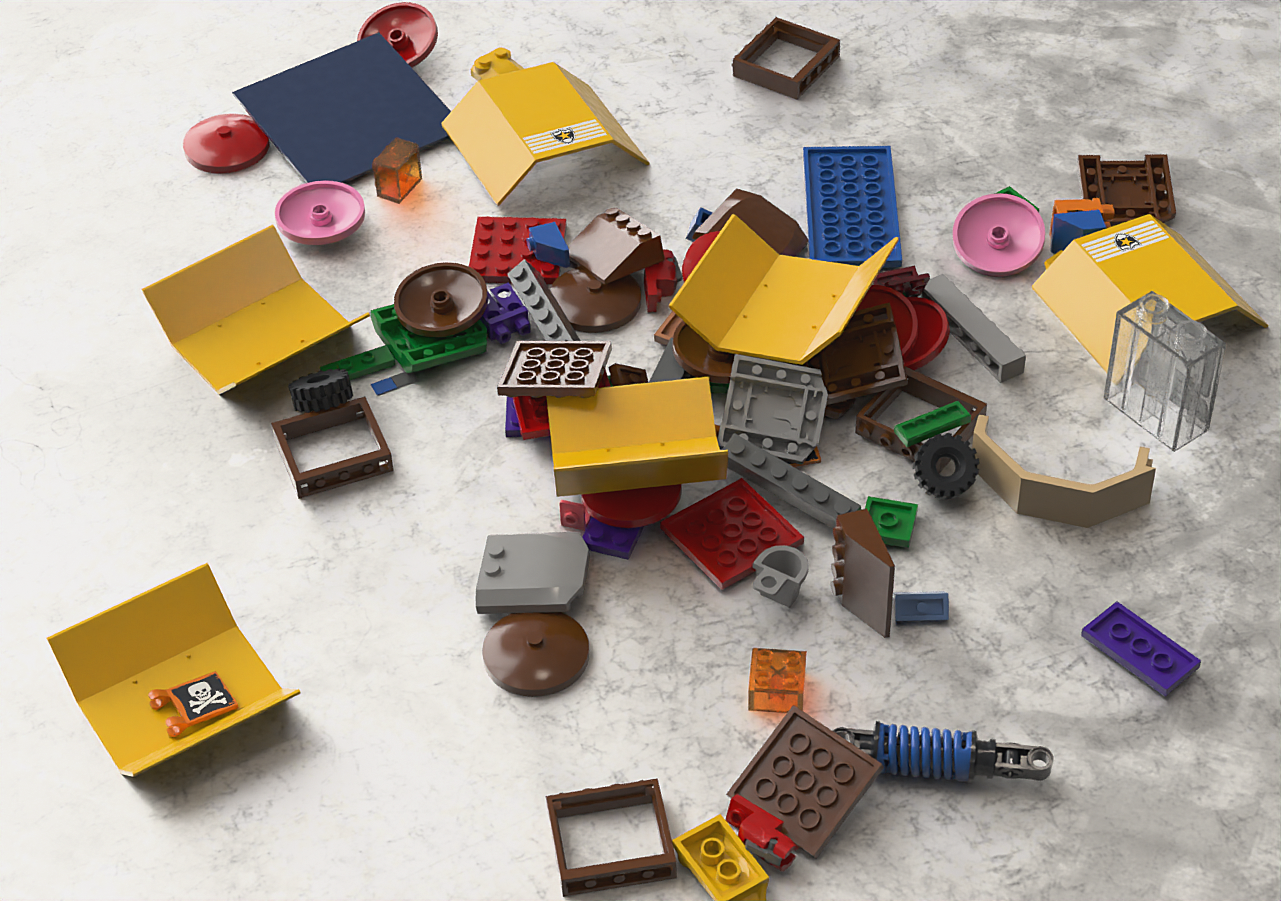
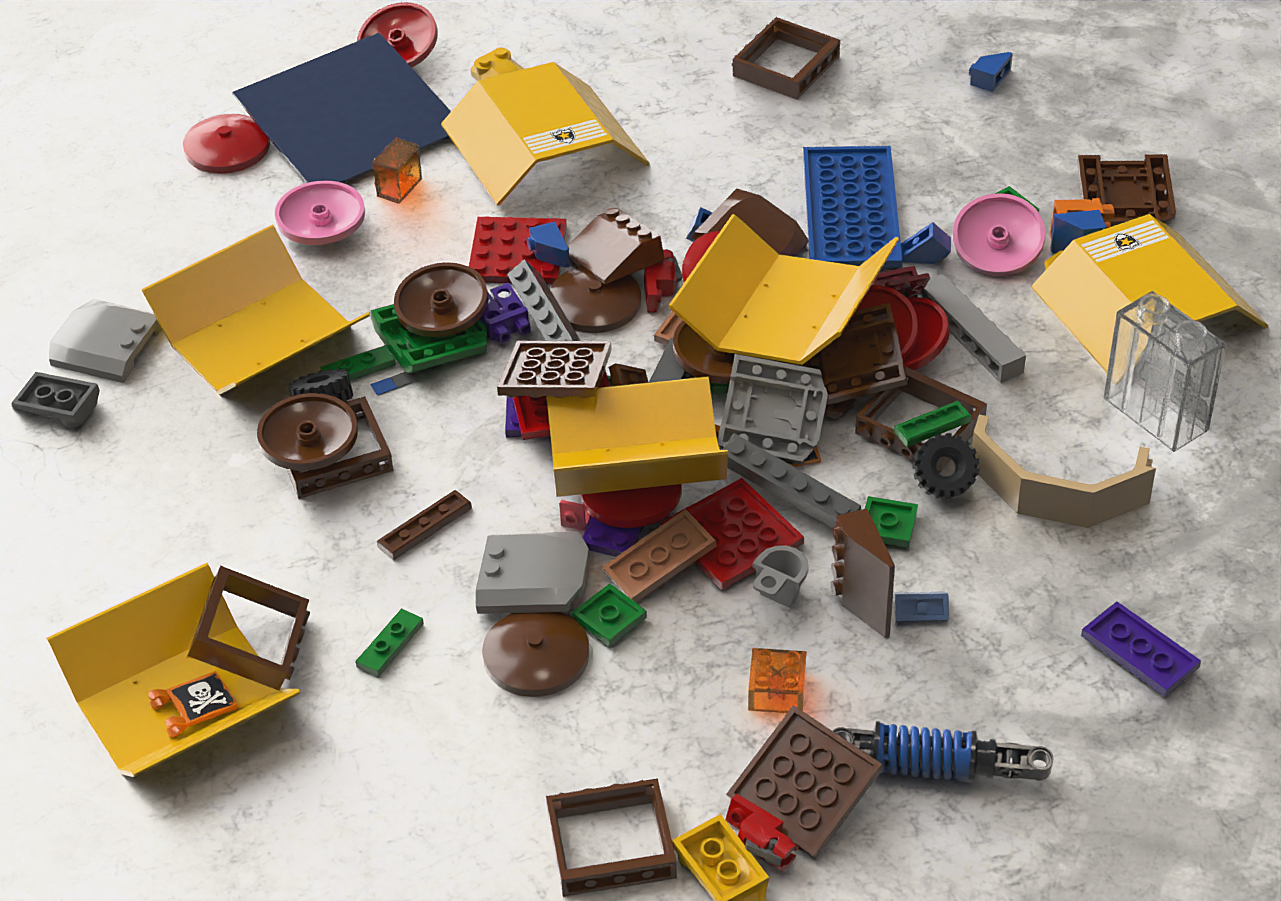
(58, 398): none -> dark grey slope
(102, 339): none -> light grey wedge
(235, 659): none -> reddish brown window
(307, 431): none -> reddish brown dish
(389, 642): none -> green plate
(424, 524): none -> reddish brown tile
(609, 614): none -> green plate
(659, 556): none -> nougat plate
(926, 246): none -> blue slope
(990, 70): none -> blue slope

